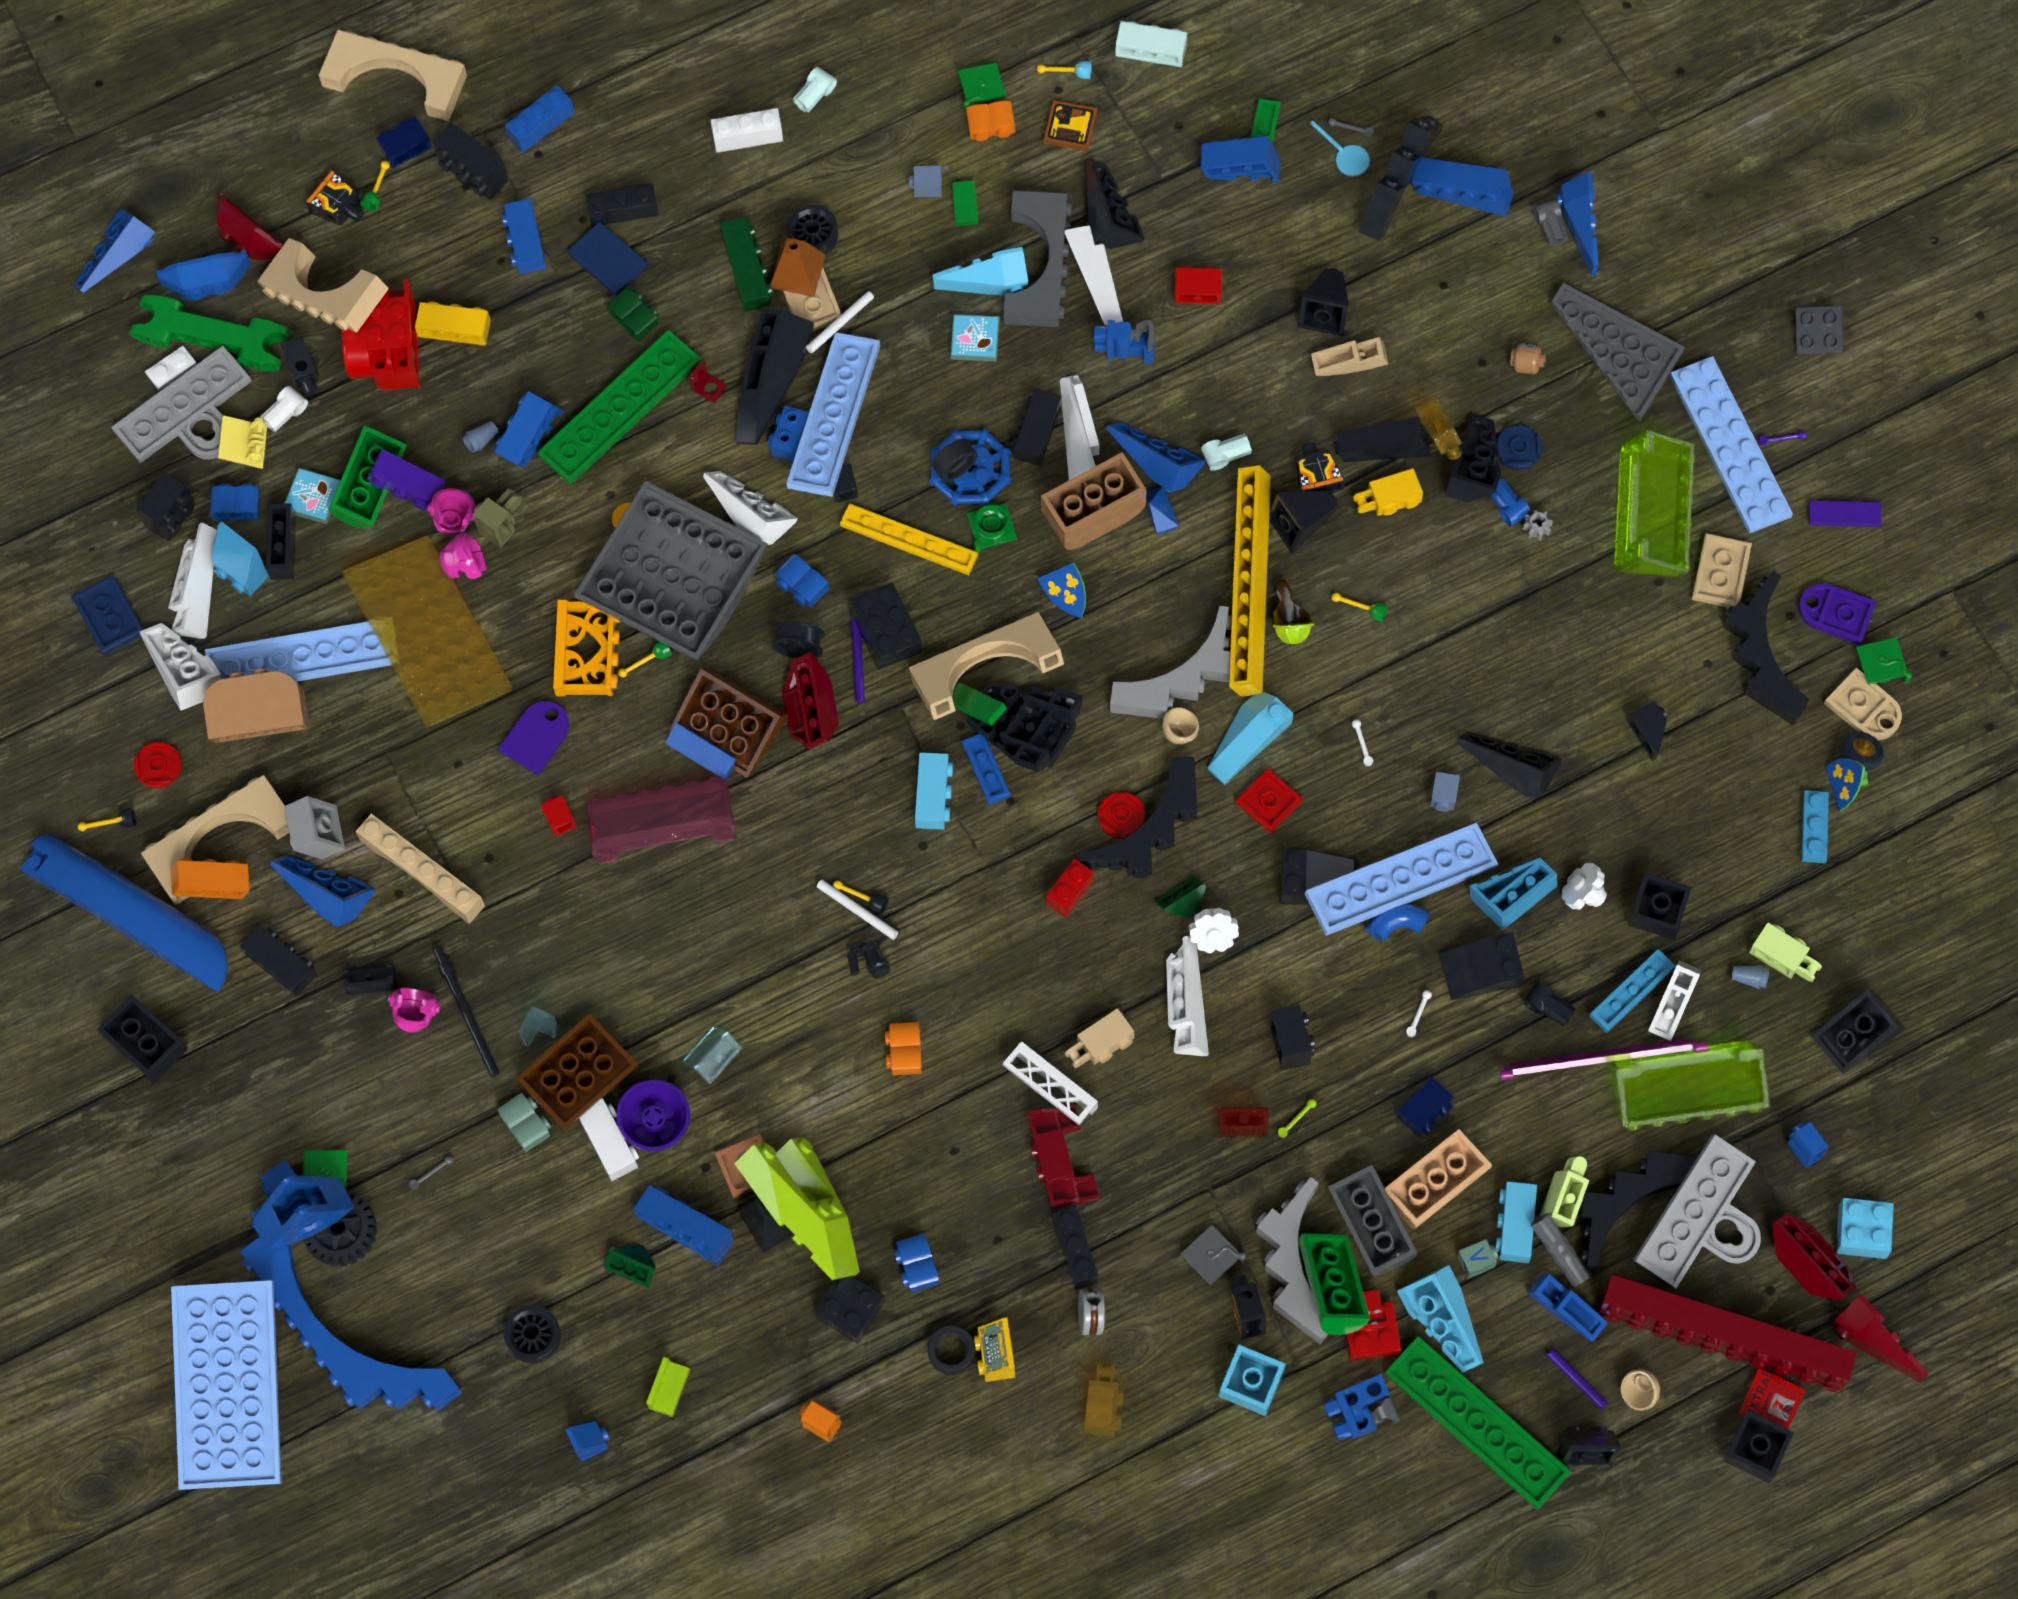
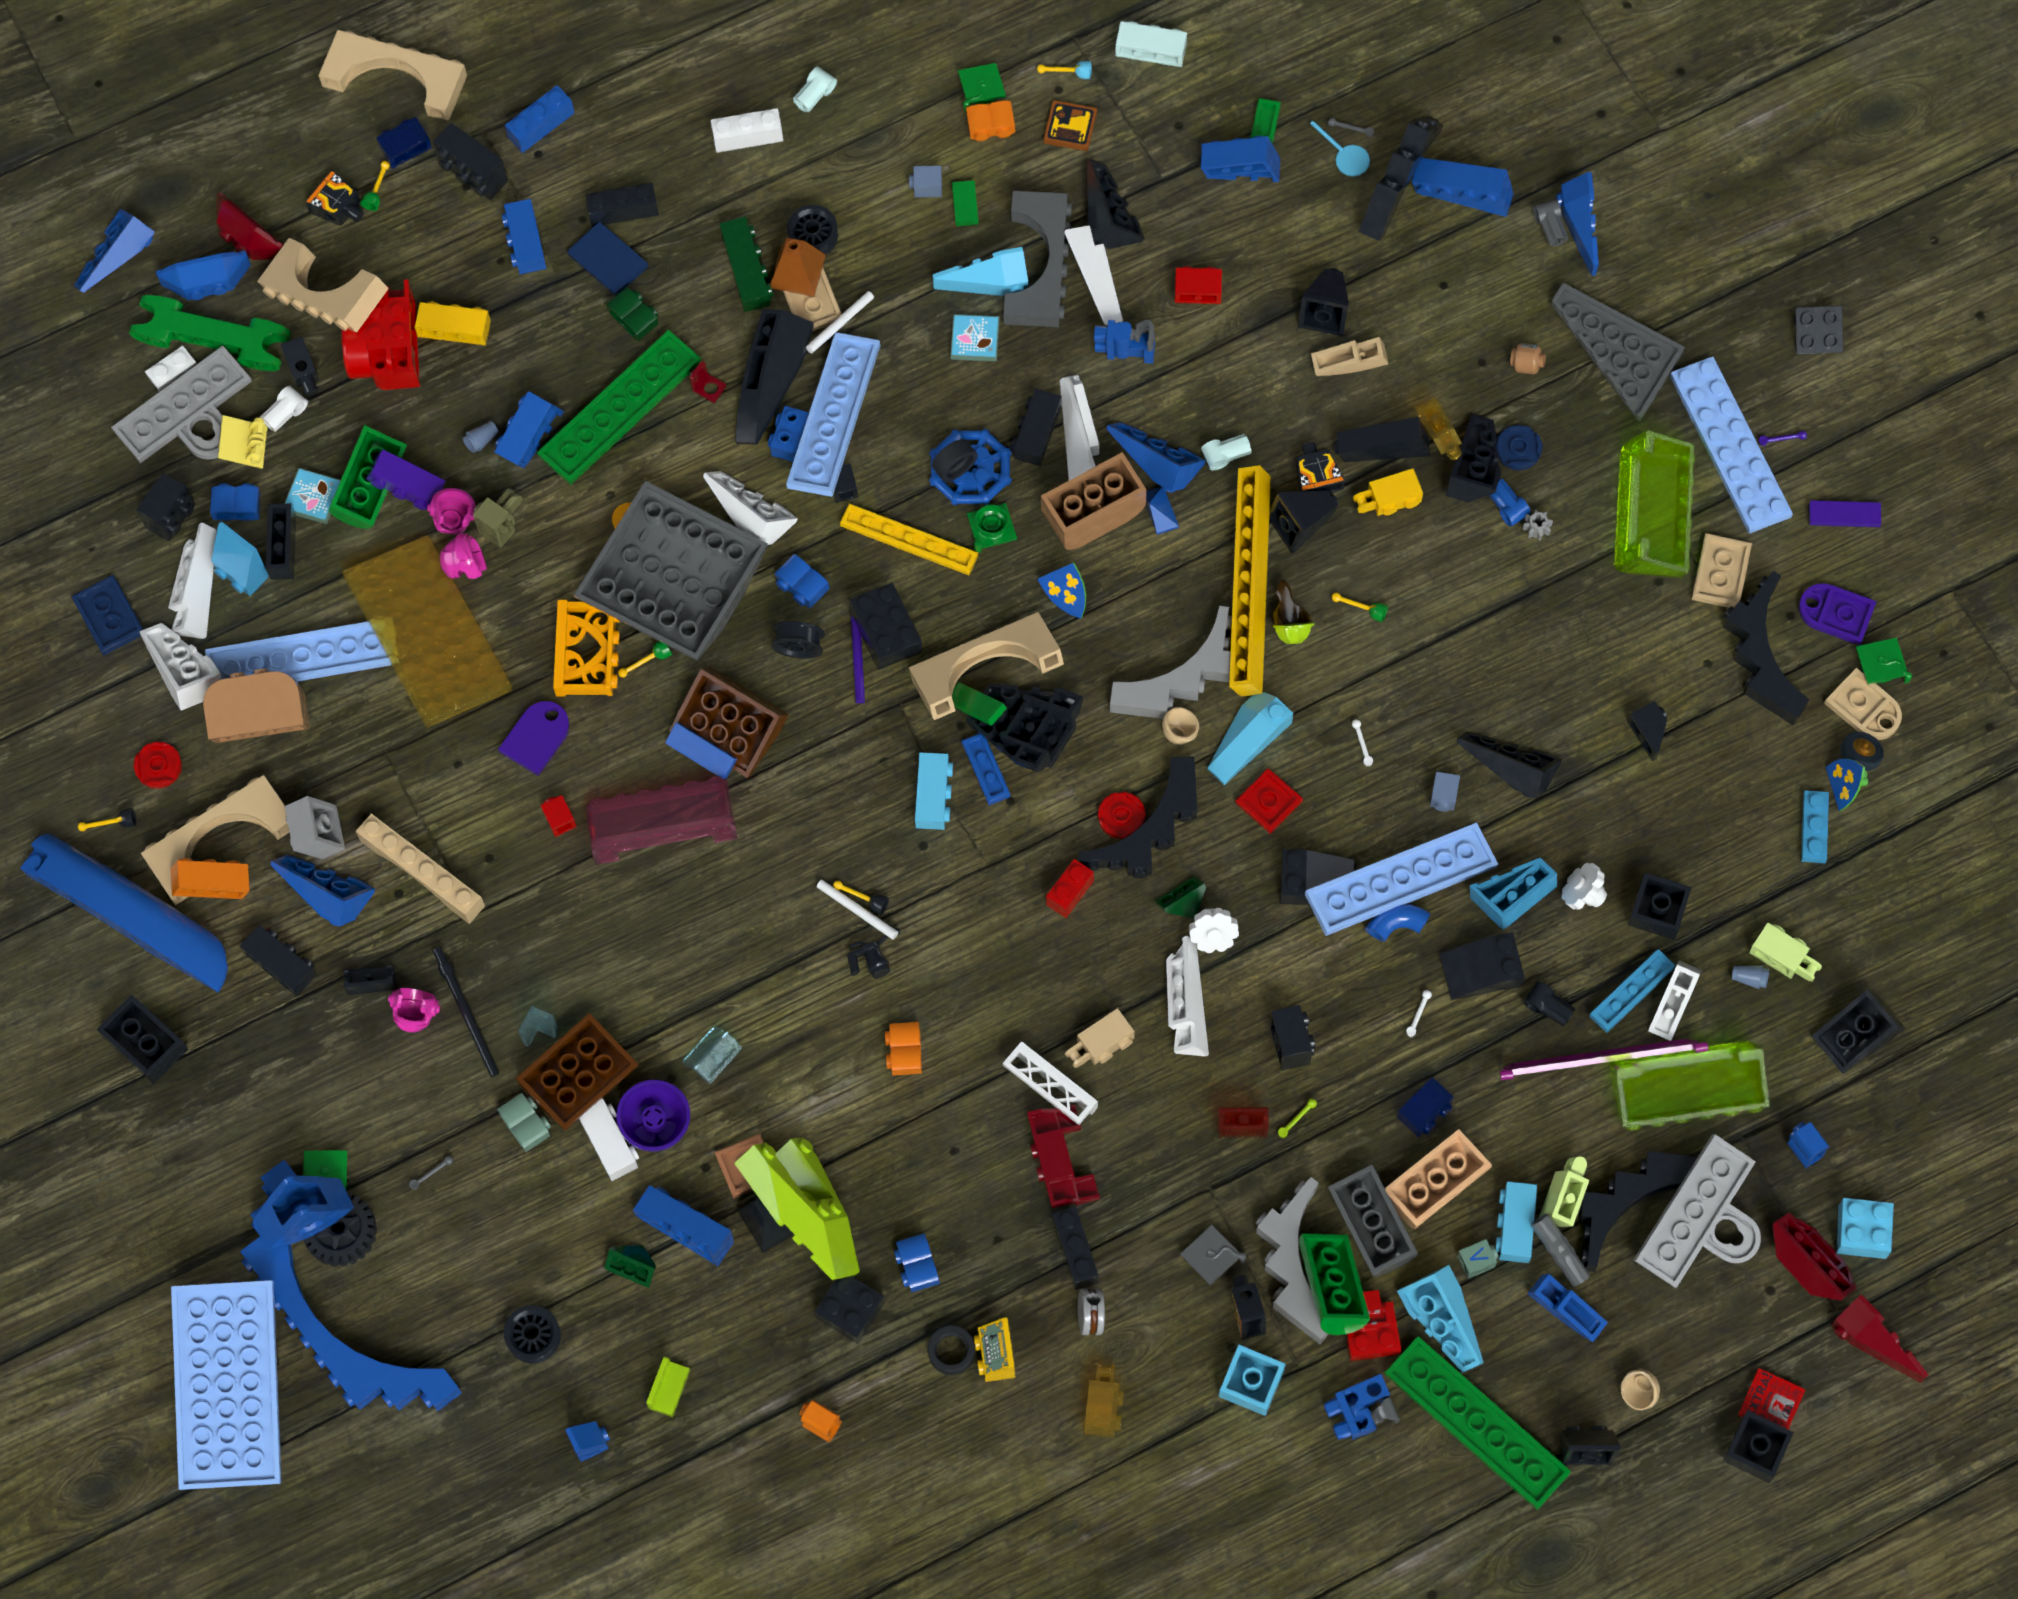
(810, 702): dark red wedge -> none
(1580, 1382): dark purple bar -> none
(1727, 1333): dark red brick -> none

